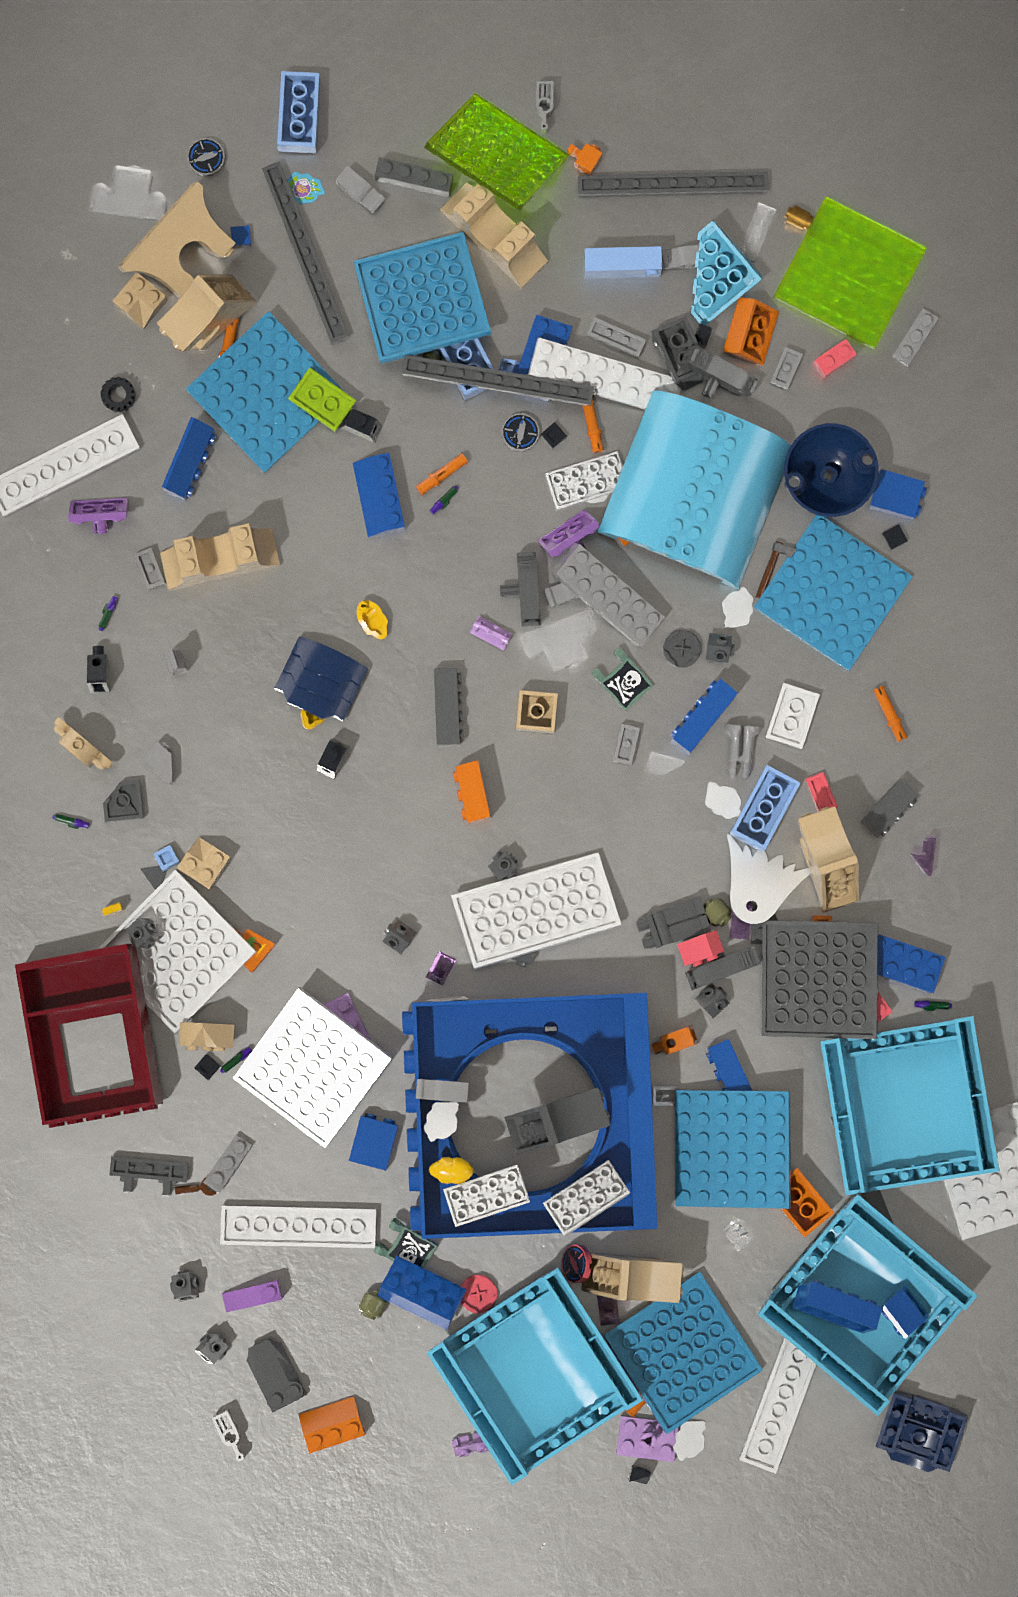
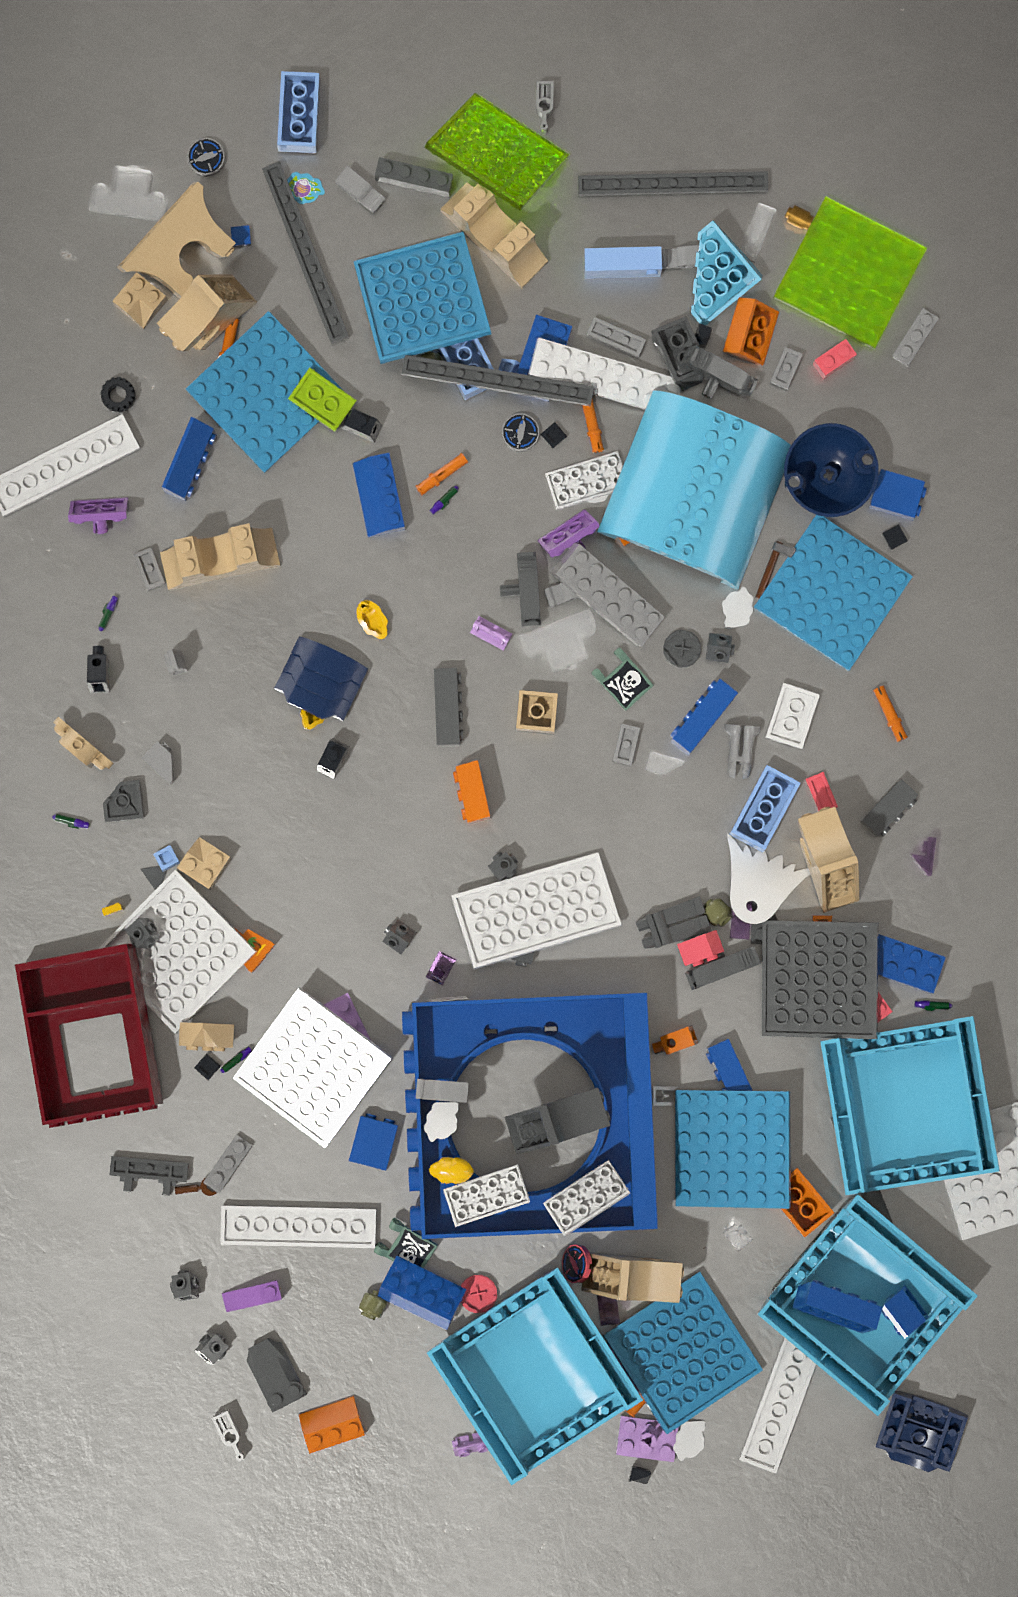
(587, 158): orange brick -> none
(713, 1000): dark grey brick -> none
(723, 800): white sticker -> none

